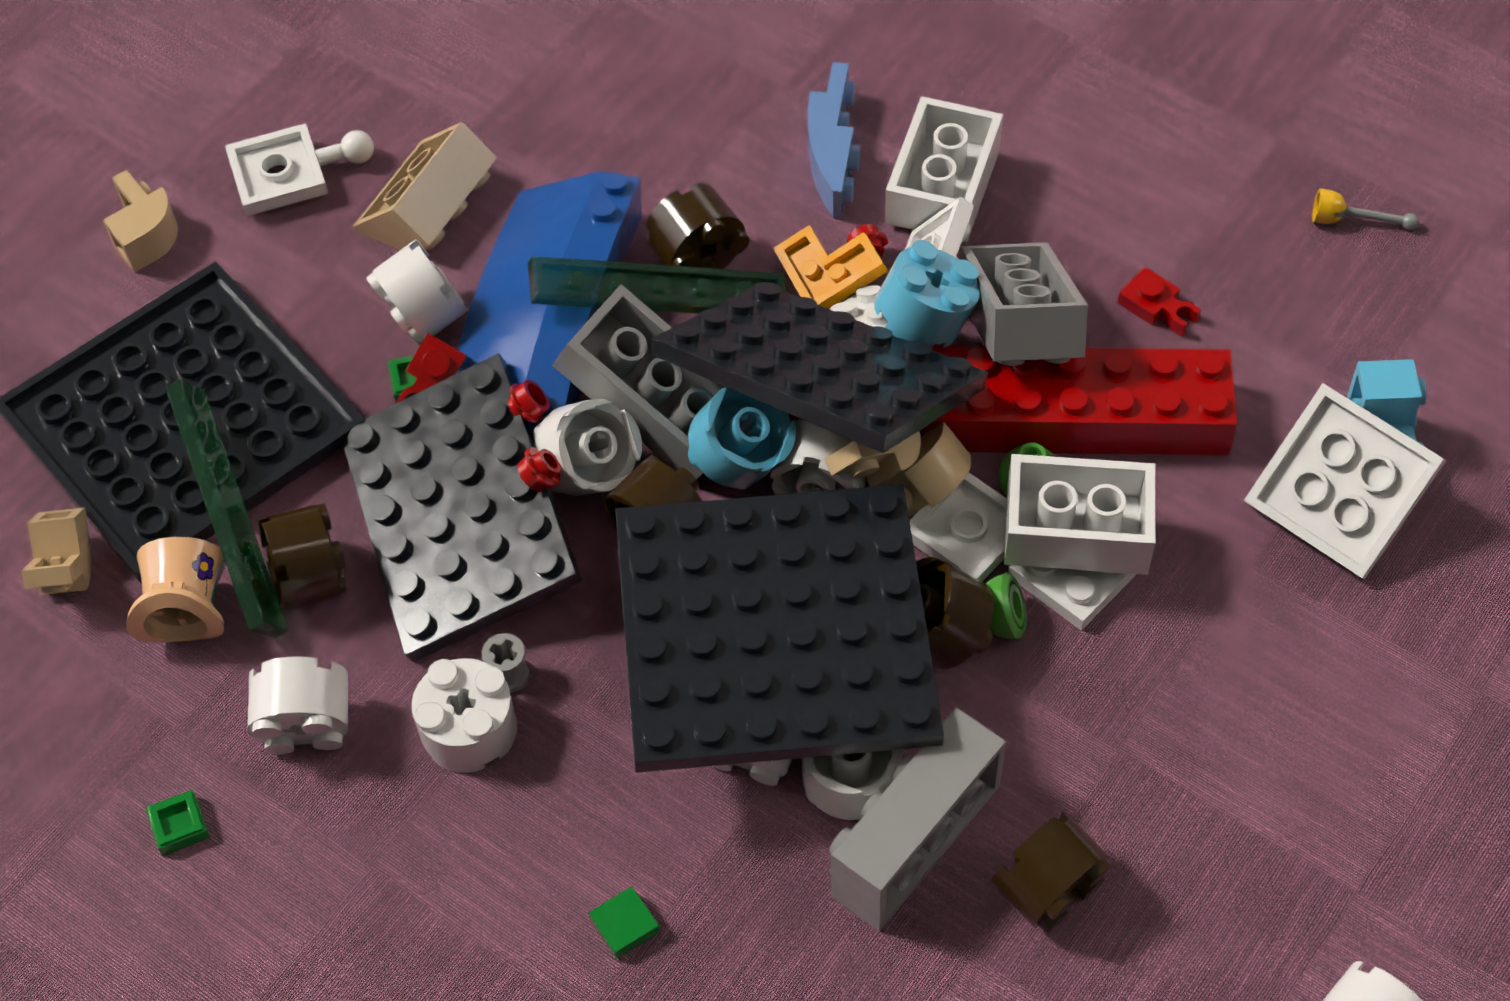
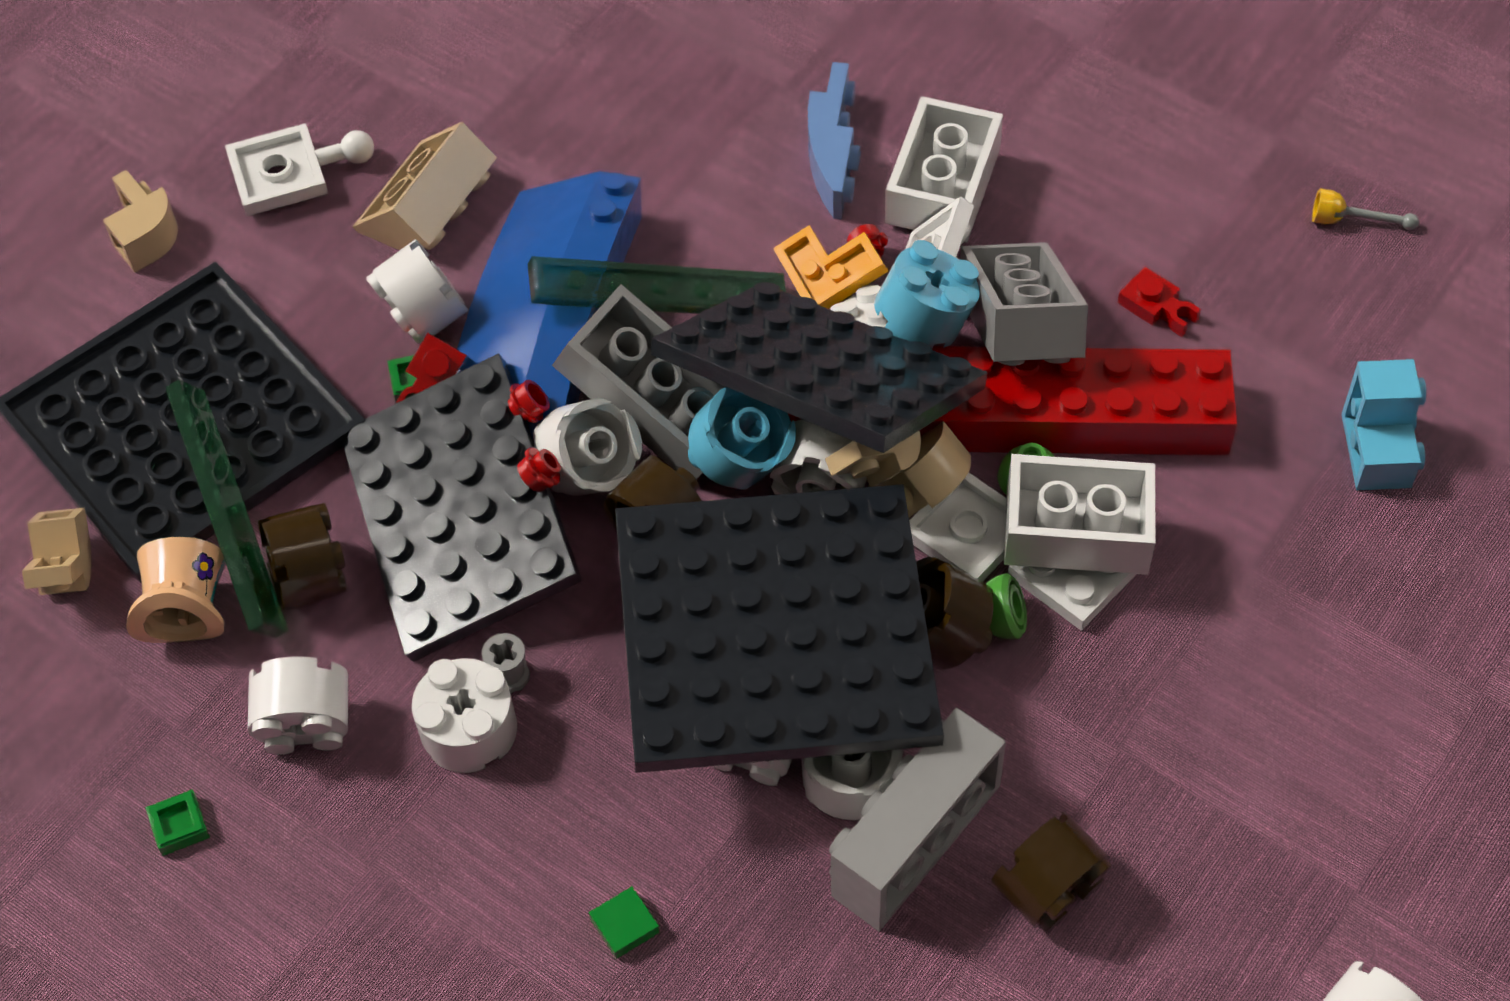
(696, 229): dark brown brick -> none
(1344, 480): white plate -> none

